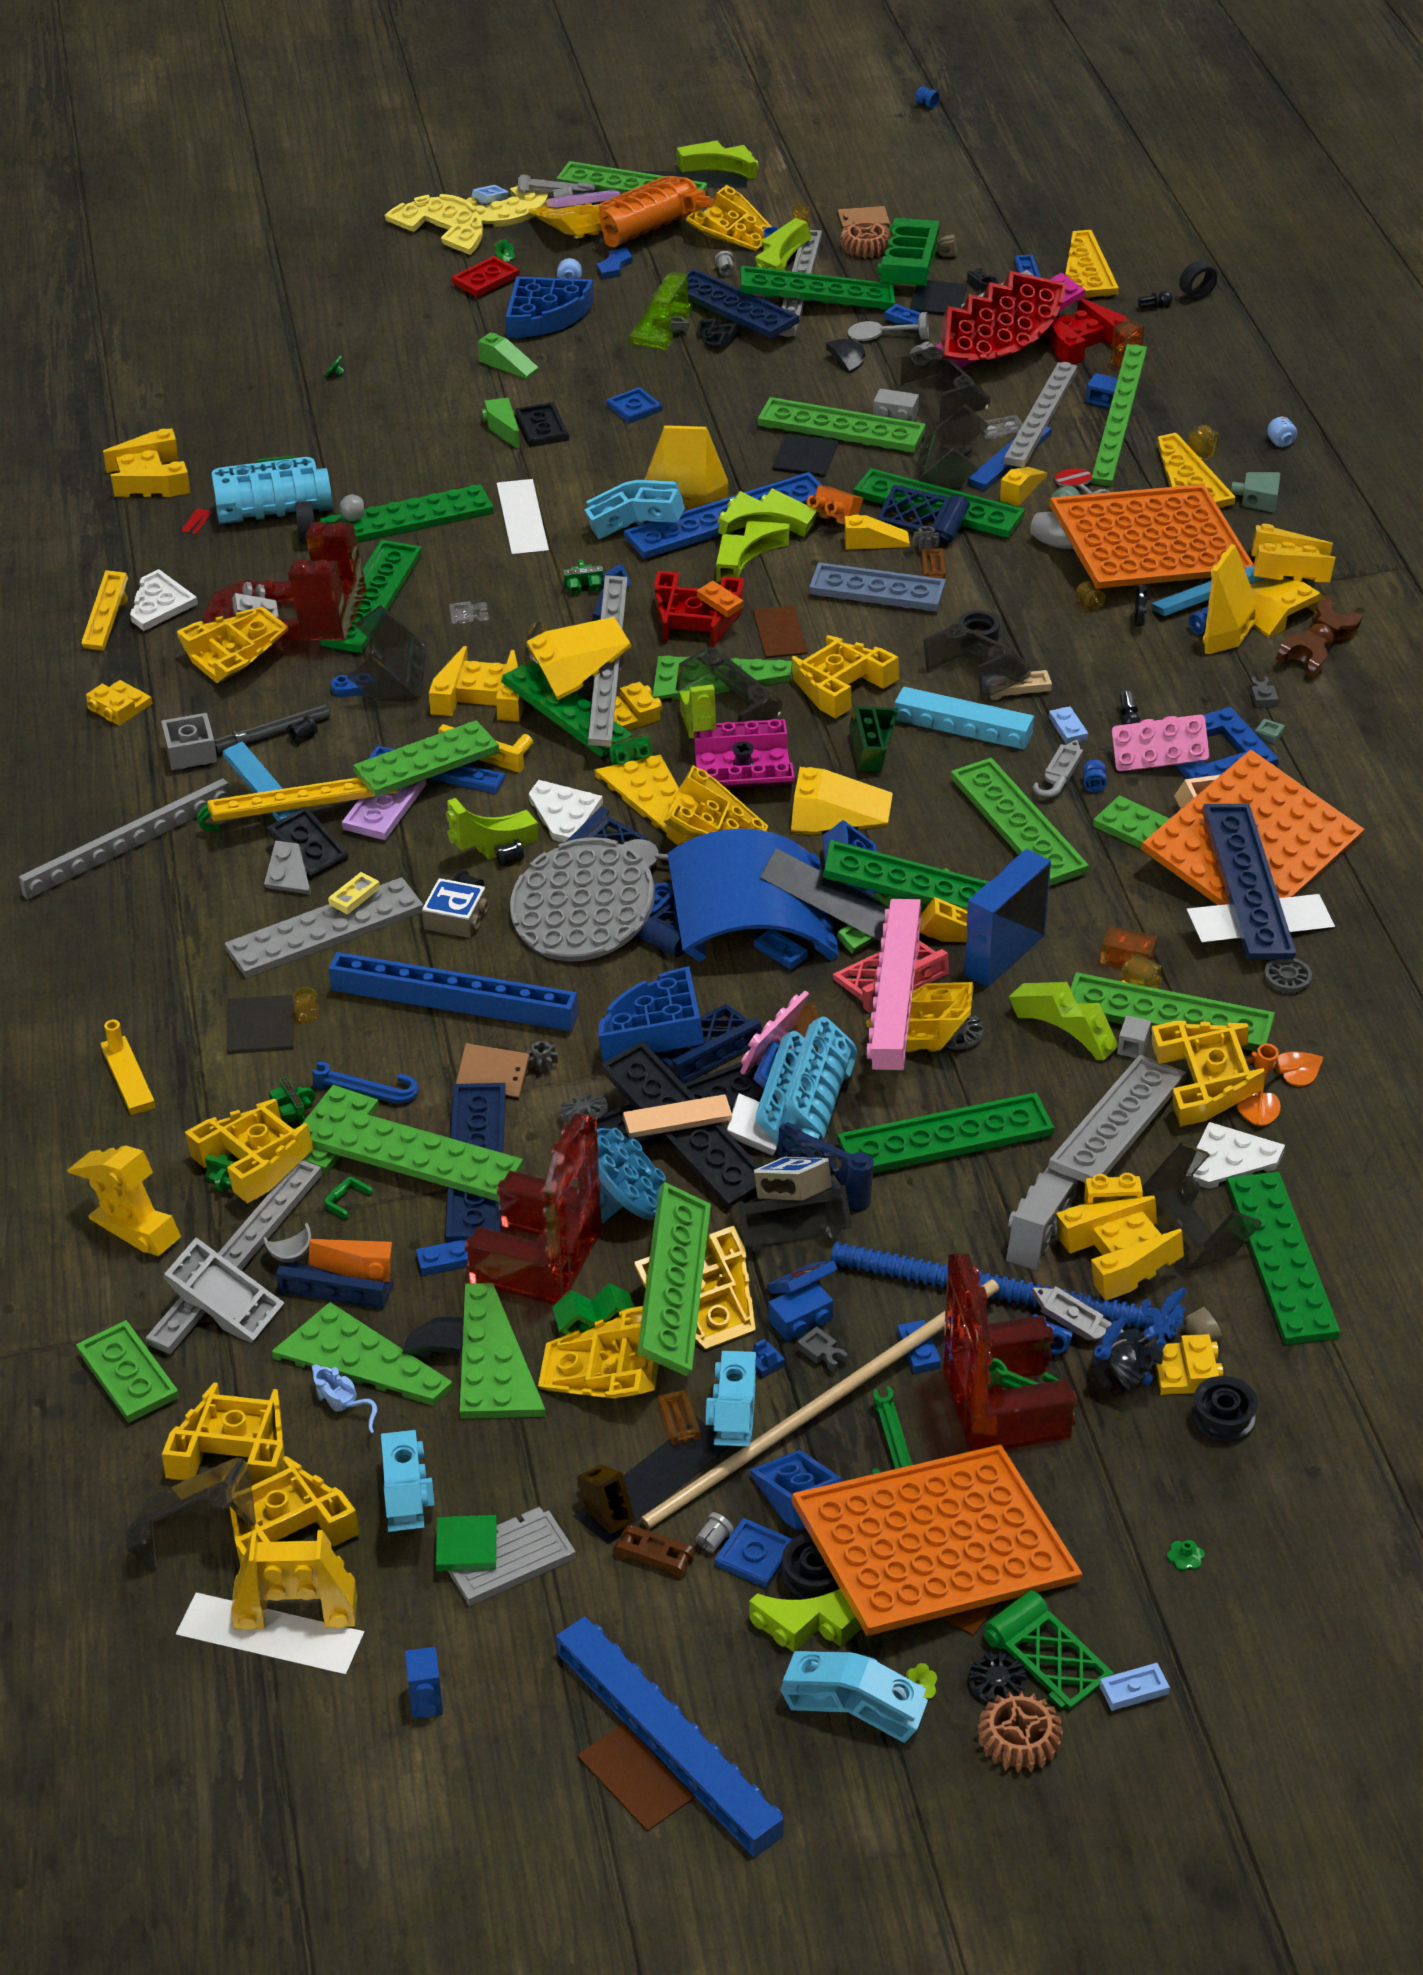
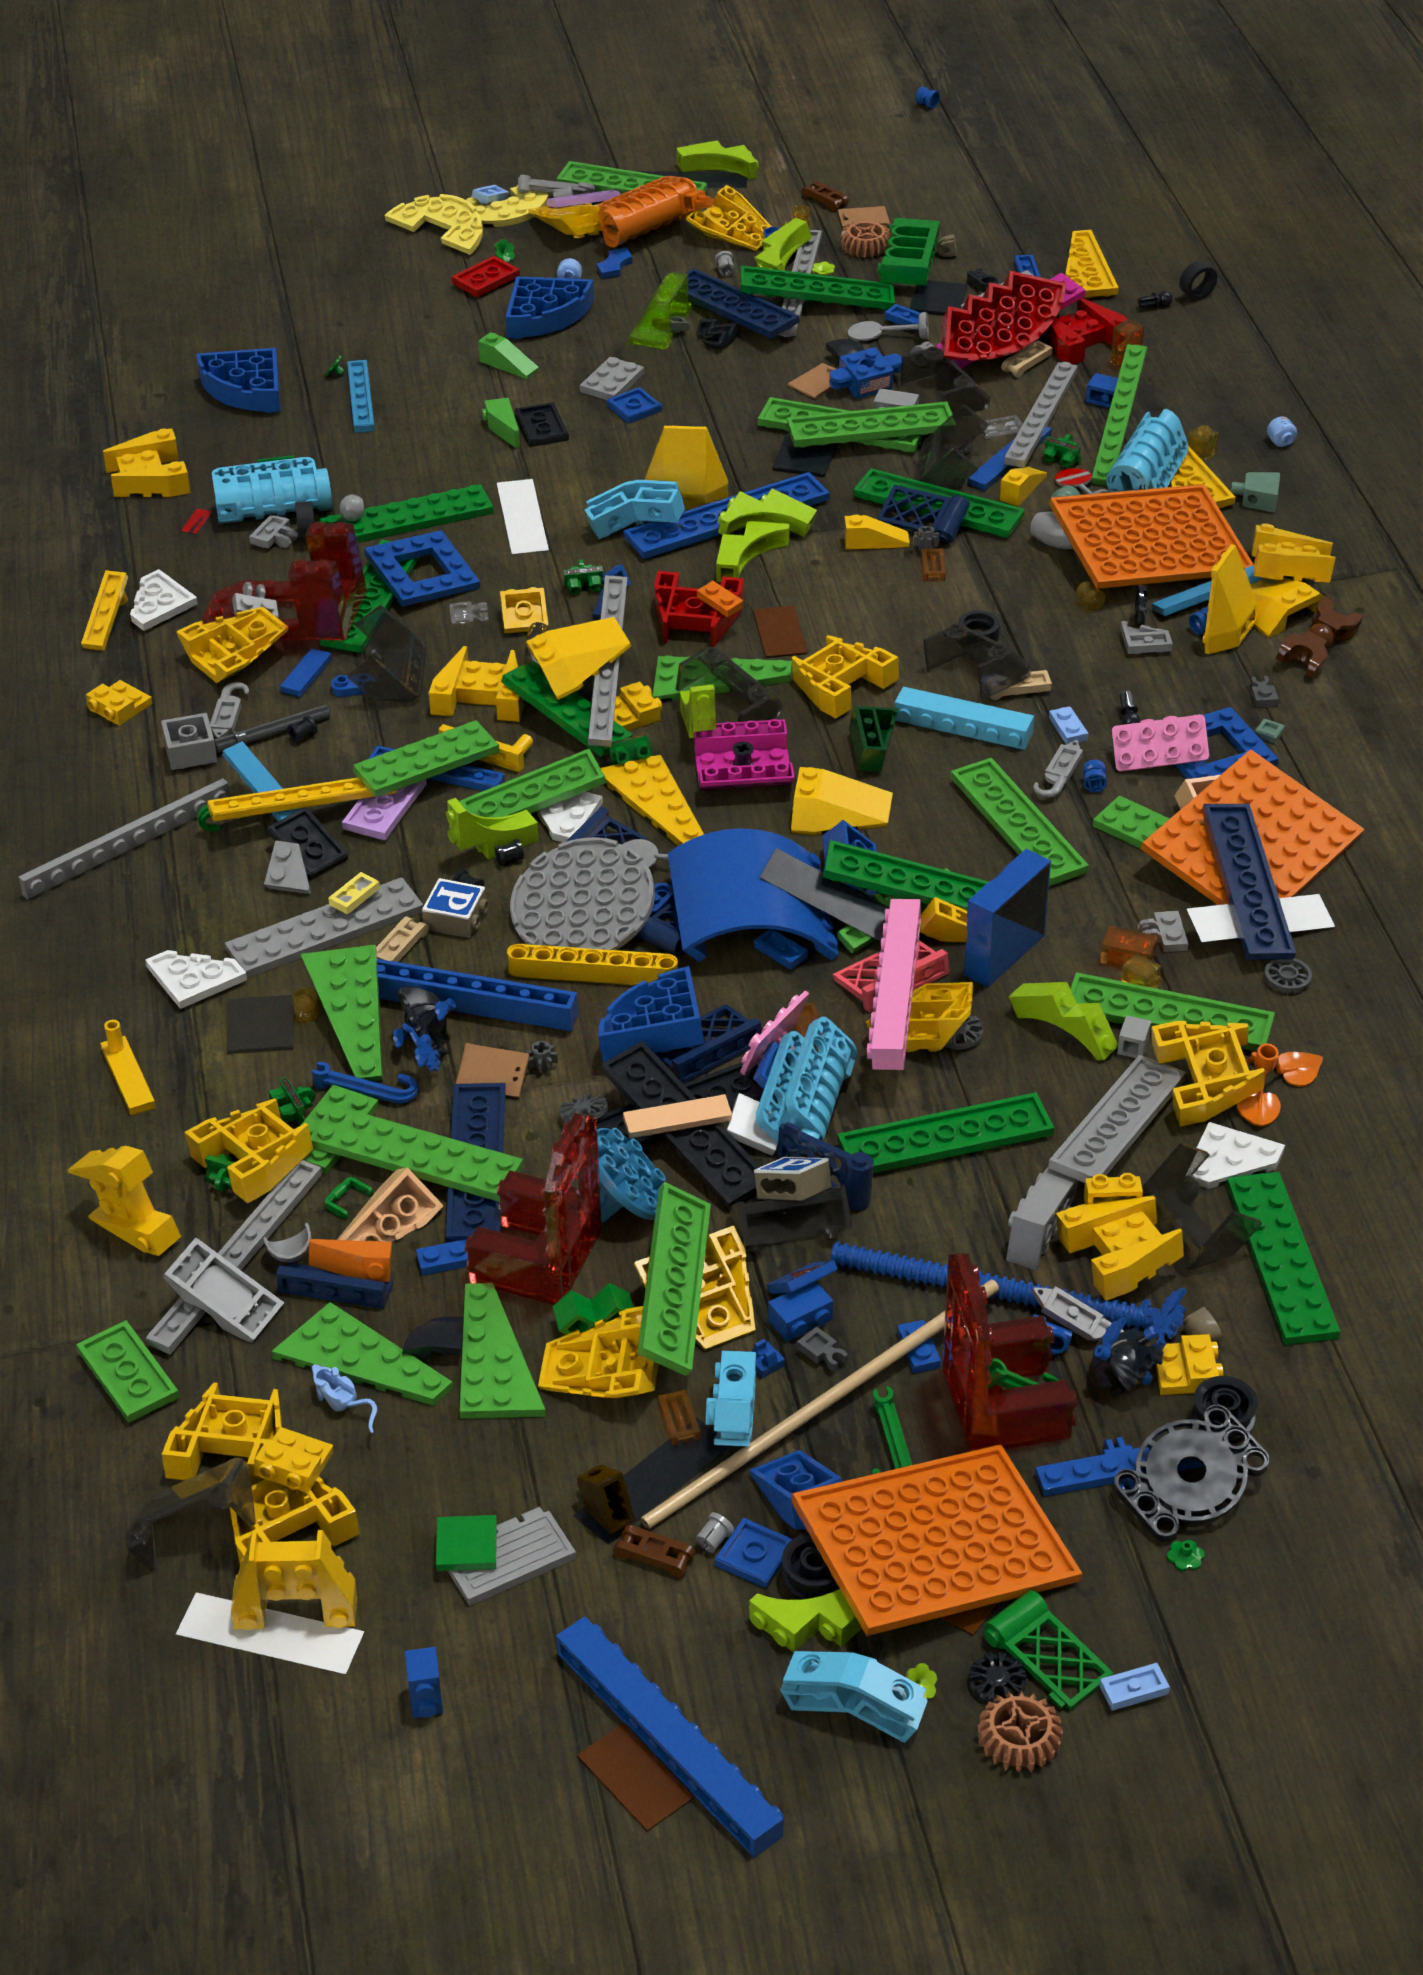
(195, 976): none -> white plate
(227, 710): none -> light grey plate
(242, 378): none -> blue brick
(274, 530): none -> light grey hinge
(292, 1459): none -> yellow plate
(305, 672): none -> blue tile
(350, 996): none -> bright green wing
(360, 396): none -> dark azure tile
(385, 561): none -> blue plate
(394, 1210): none -> light nougat wedge
(401, 939): none -> tan plate
(405, 1480): medium azure brick -> none
(425, 1023): none -> black helmet
(522, 609): none -> yellow plate
(539, 787): none -> bright green plate
(587, 964): none -> yellow beam
(611, 378): none -> light grey plate
(708, 807): yellow wedge -> none
(814, 382): none -> medium nougat container
(823, 268): none -> lime plant
(825, 195): none -> reddish brown plate
(834, 503): orange brick -> none
(865, 372): none -> blue brick
(867, 424): none -> bright green plate
(877, 586): sand blue plate -> none
(1026, 358): none -> tan plate
(1064, 449): none -> green hips
(1095, 1470): none -> blue hinge
(1145, 639): none -> light grey wing
(1150, 454): none -> medium azure piece
(1168, 929): none -> light grey hinge
(1185, 1501): none -> piece

